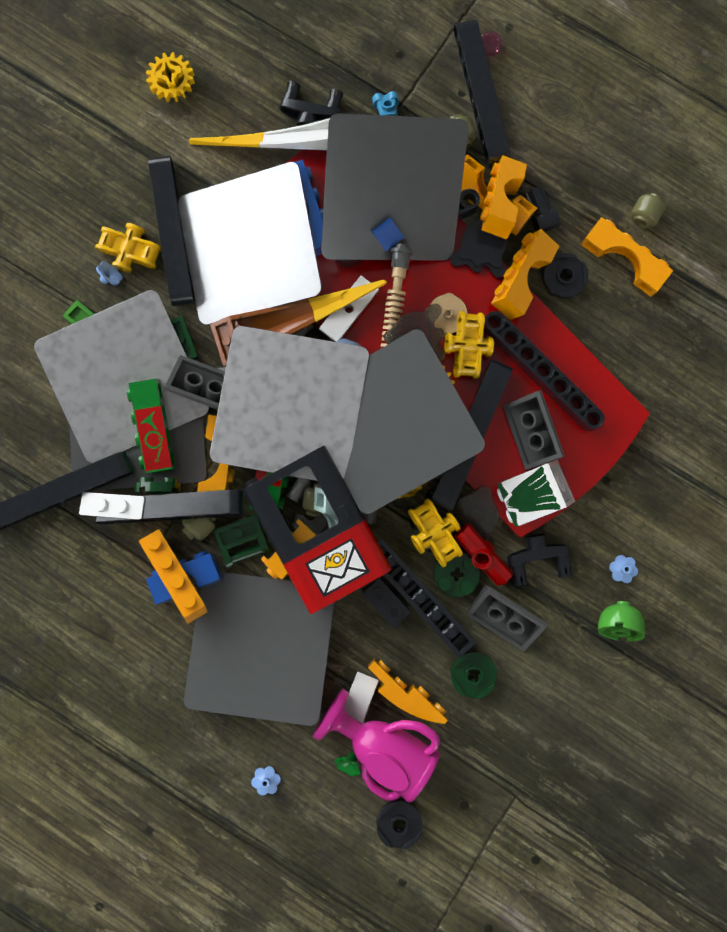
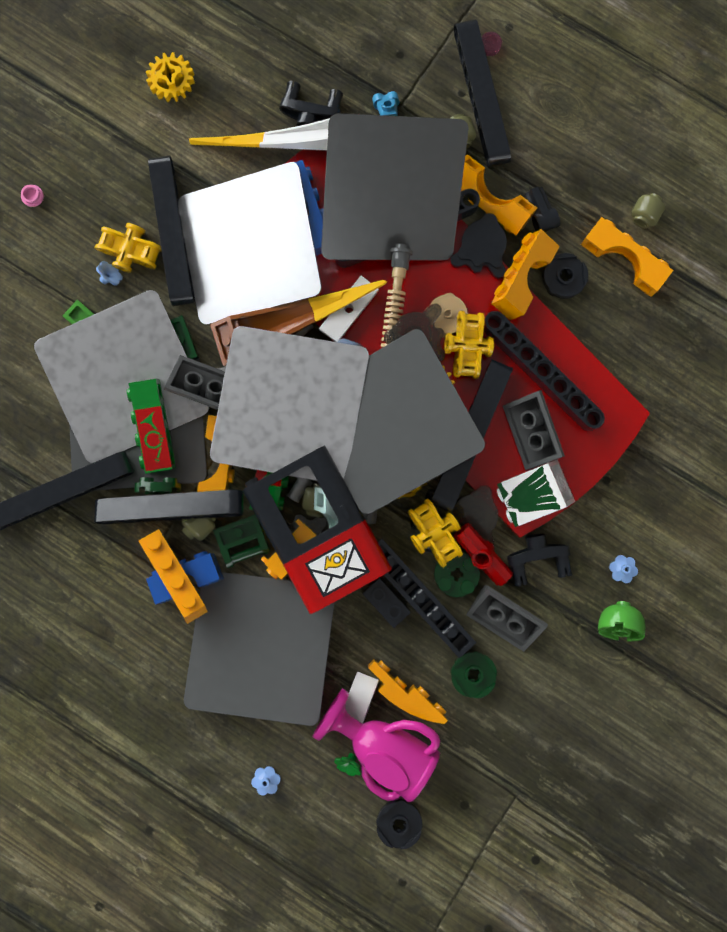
(32, 195): none -> bright pink plate
(112, 505): white piece -> none
(387, 234): blue tile -> none
(499, 213): light orange arch -> none

